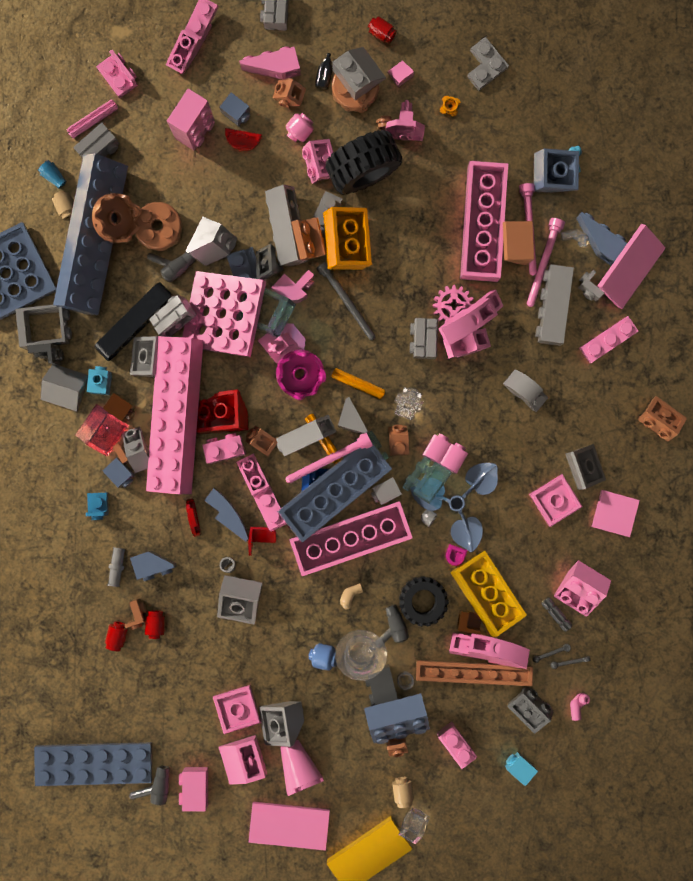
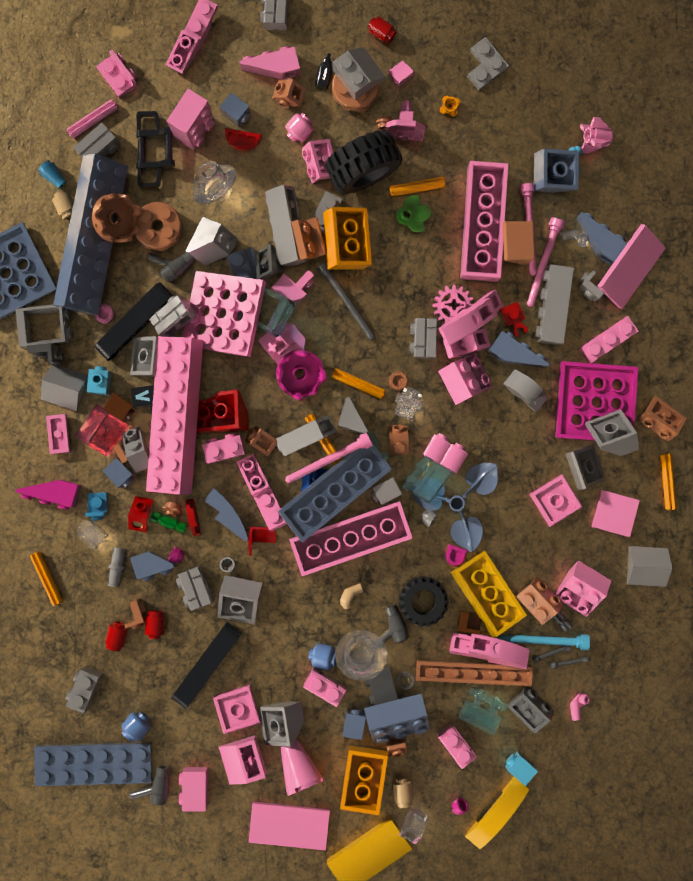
(46, 578): none -> light orange axle
(58, 434): none -> bright pink plate
(58, 491): none -> dark pink slope
(84, 689): none -> light grey brick
(91, 534): none -> clear brick
(106, 314): none -> bright pink tile
(135, 726): none -> medium blue head
(139, 512): none -> red bracket
(142, 396): none -> black brick
(160, 133): none -> black bar
(168, 522): none -> green axle
(172, 509): none -> nougat plate
(176, 555): none -> dark pink hinge
(195, 588): none -> light grey brick
(206, 665): none -> black beam
(214, 184): none -> clear helmet
(324, 687): none -> bright pink brick
(354, 724): none -> sand blue brick
(364, 780): none -> light orange brick
(398, 381): none -> nougat tile
(416, 212): none -> bright green plate
(417, 186): none -> light orange axle
(460, 806): none -> dark pink hinge
(465, 378): none -> bright pink slope
(479, 716): none -> clear light blue plate
(498, 814): none -> yellow slope
(510, 351): none -> sand blue slope
(513, 316): none -> red plate
(540, 600): none -> nougat bracket
(581, 641): none -> medium azure piece
(588, 372): none -> dark pink piece
(596, 135): none -> bright pink brick
(614, 433): none -> light grey slope
(648, 566): none -> light grey slope
(668, 481): none -> light orange axle

